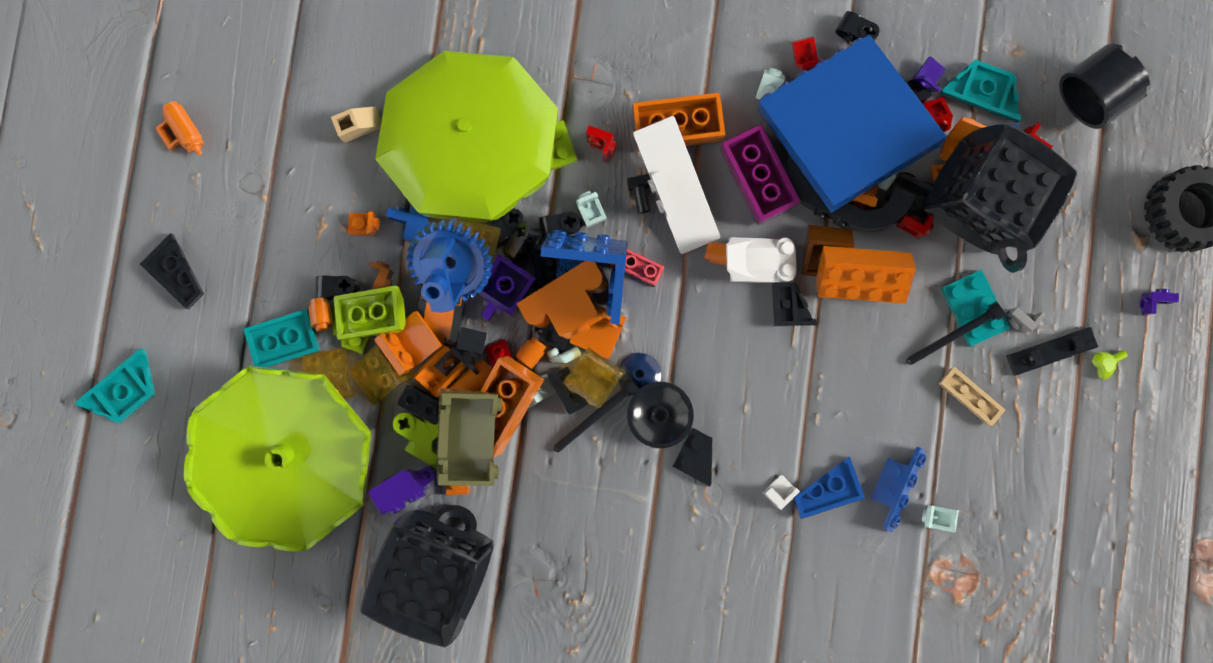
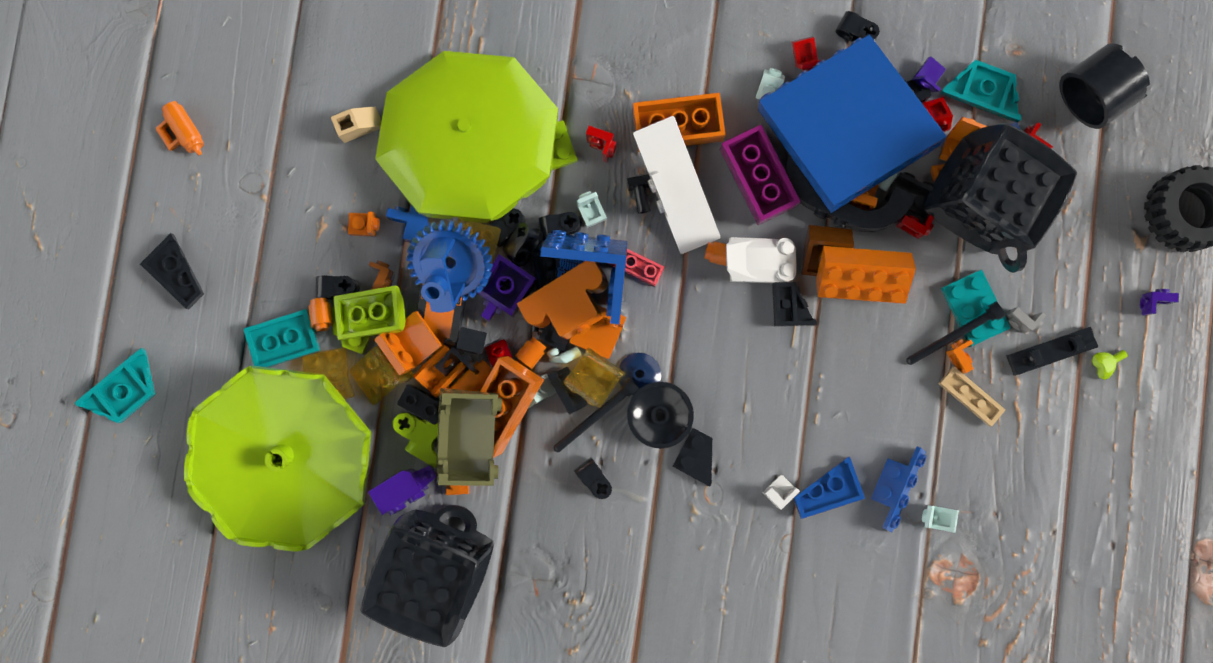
(591, 476): none -> black piece
(959, 358): none -> orange bracket

